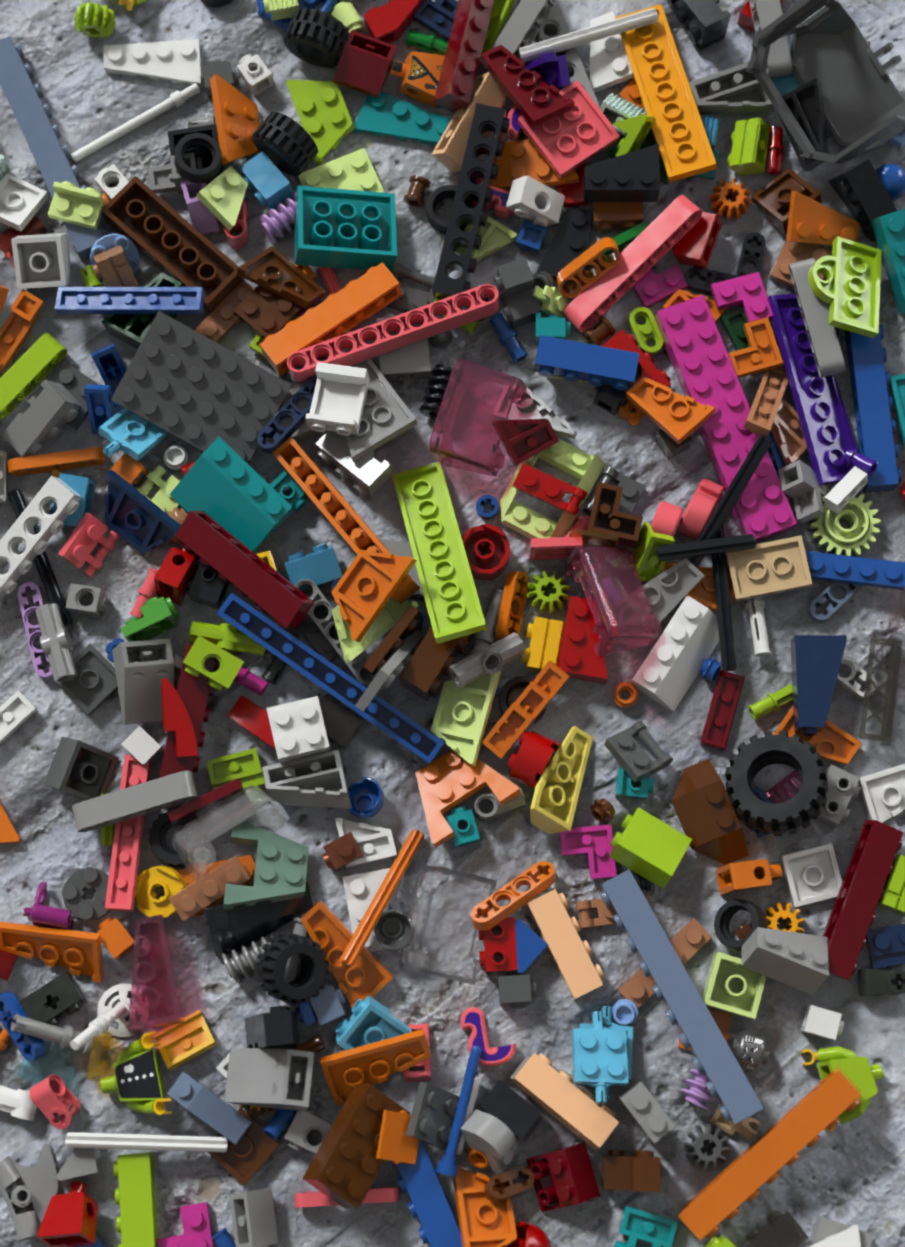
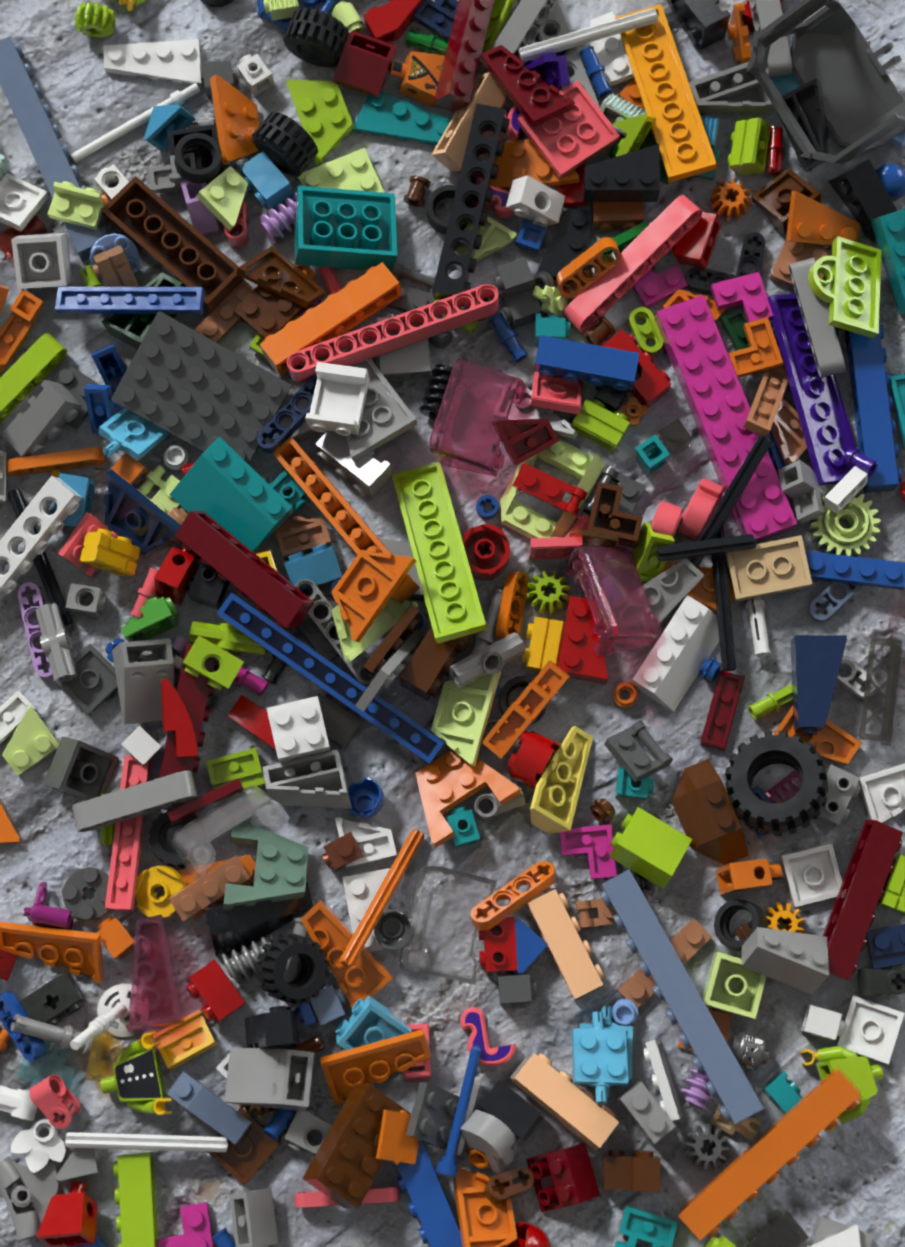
(29, 742): none -> yellowish green wing
(39, 1149): none -> white plate
(110, 553): none -> yellow brick
(166, 119): none -> dark azure slope
(179, 644): none -> lavender hand
(214, 992): none -> red brick
(301, 535): none -> nougat wing
(556, 393): none -> coral plate
(595, 71): none -> blue pin
(601, 425): none -> lime brick
(651, 455): none -> teal brick
(662, 1079): none -> white plate
(669, 410): orange wing -> none
(739, 35): none -> orange wing
(782, 1093): none -> teal brick
(871, 1029): none -> white plate

